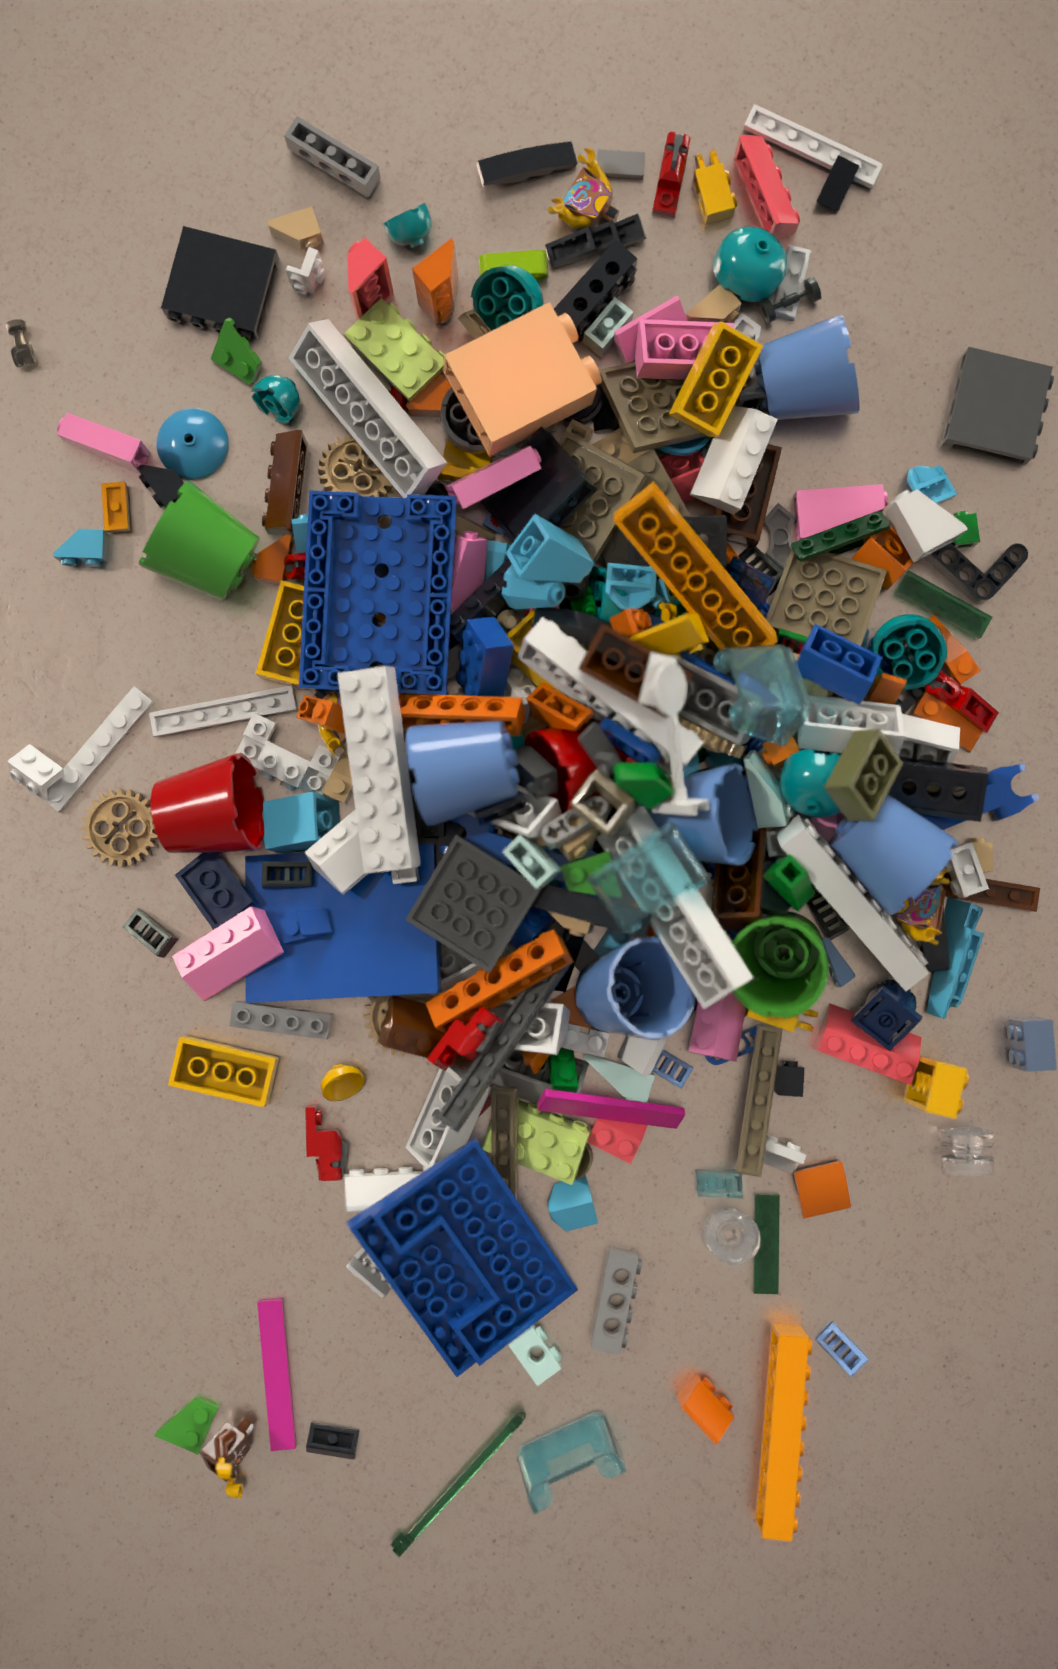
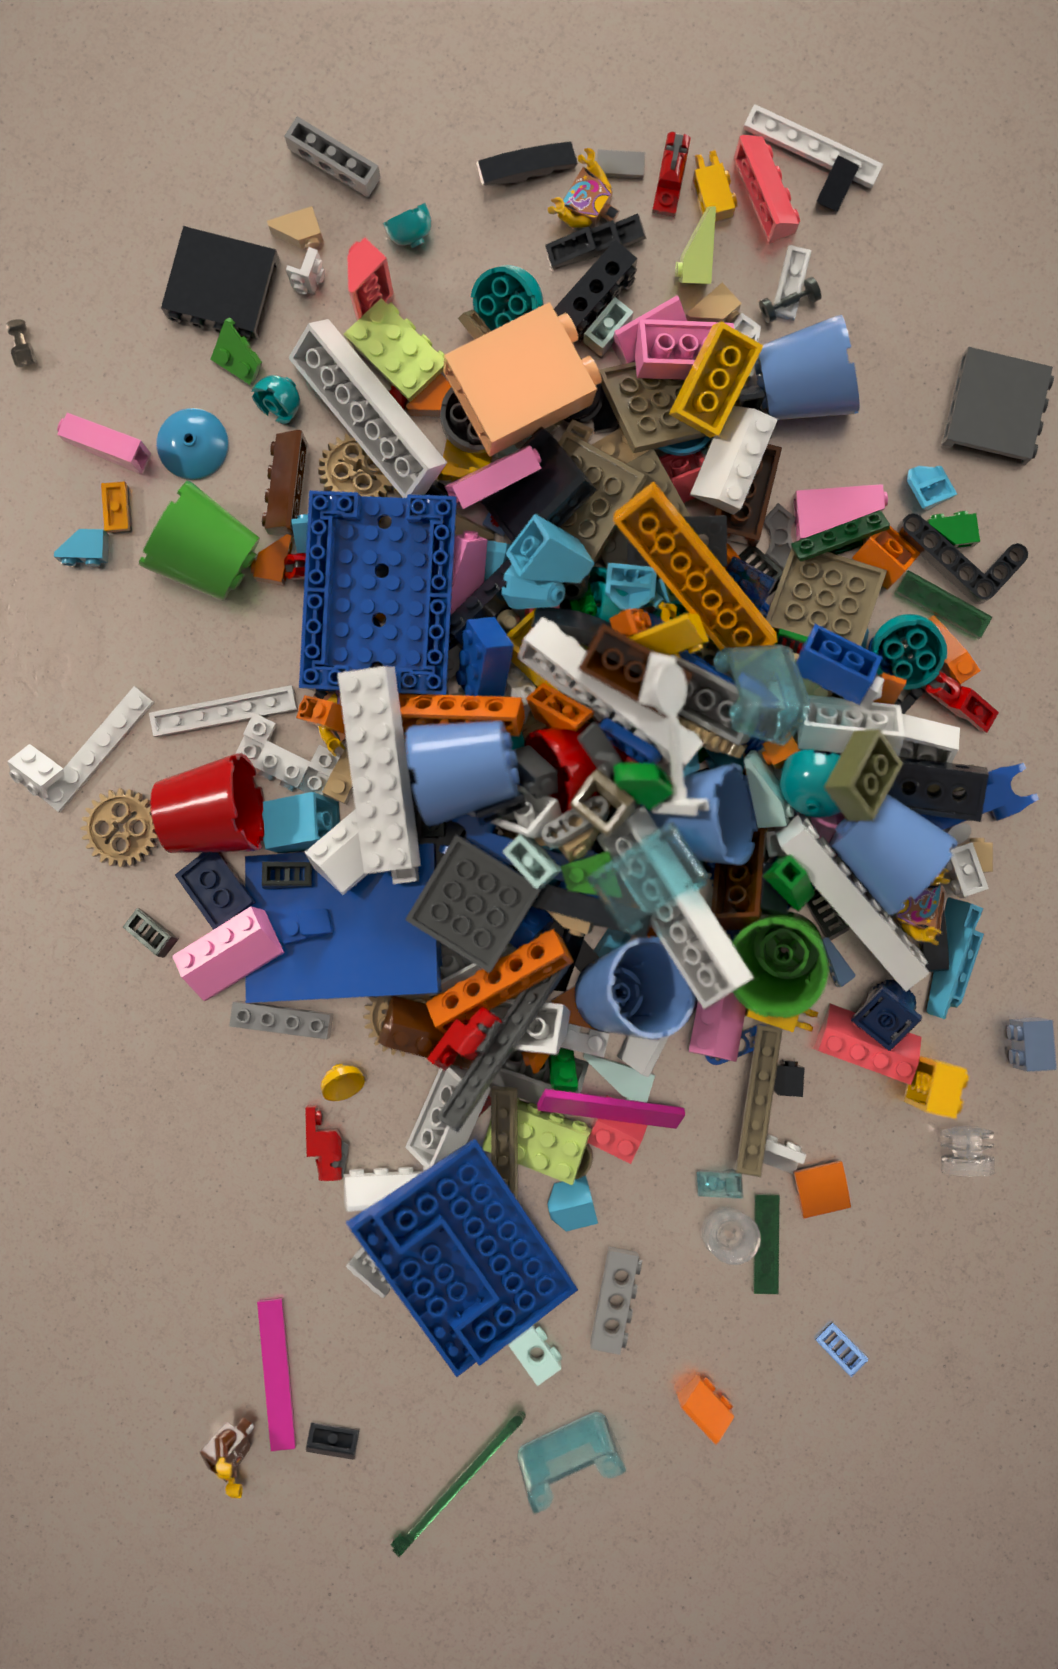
(163, 482): black slope -> none
(189, 1425): bright green wing -> none
(223, 1071): yellow brick -> none
(282, 643): yellow brick -> none
(437, 283): orange slope -> none
(531, 260): lime beam -> none
(683, 1075): light blue slope -> none
(697, 257): none -> yellowish green slope
(750, 263): teal cylinder -> none
(782, 1432): light orange brick -> none
(873, 693): none -> white tile
(923, 524): white slope -> none
(935, 710): orange slope -> none
(960, 832): none -> white sticker
(1001, 894): reddish brown plate -> none

